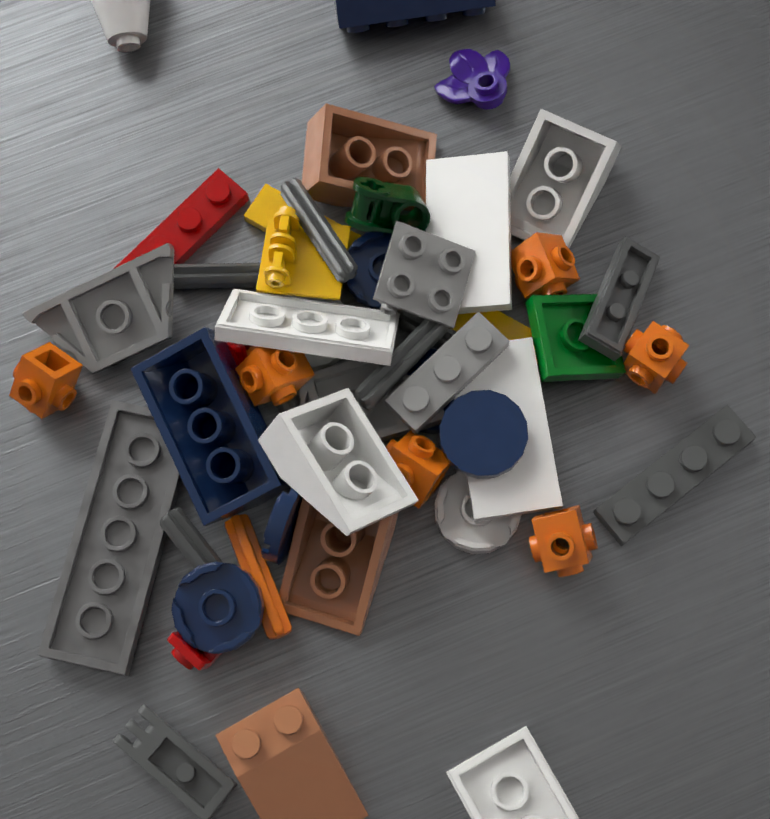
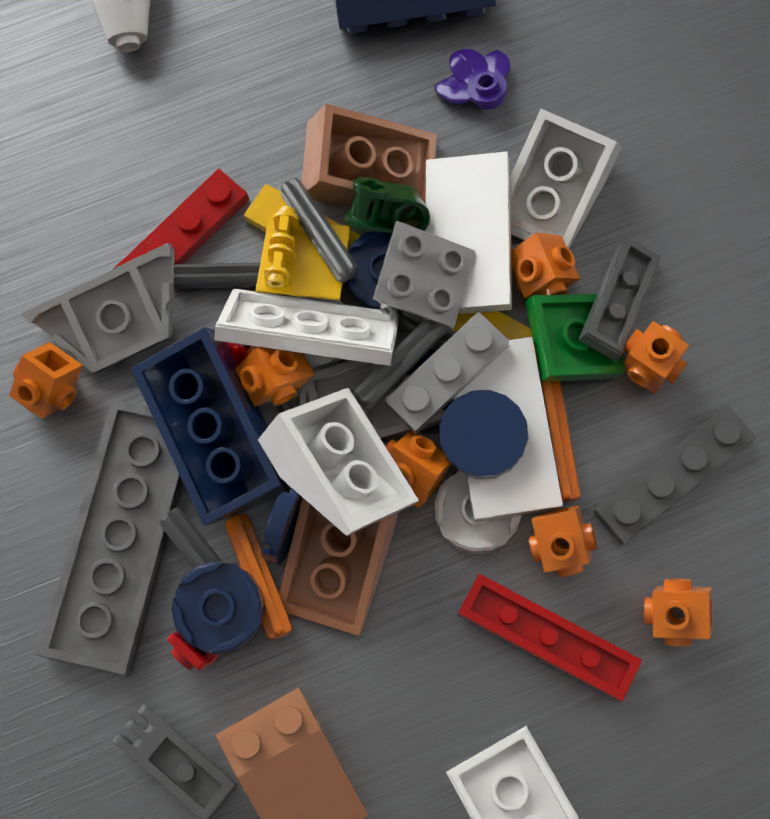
(550, 638): none -> red plate
(561, 440): none -> orange axle
(694, 602): none -> orange brick

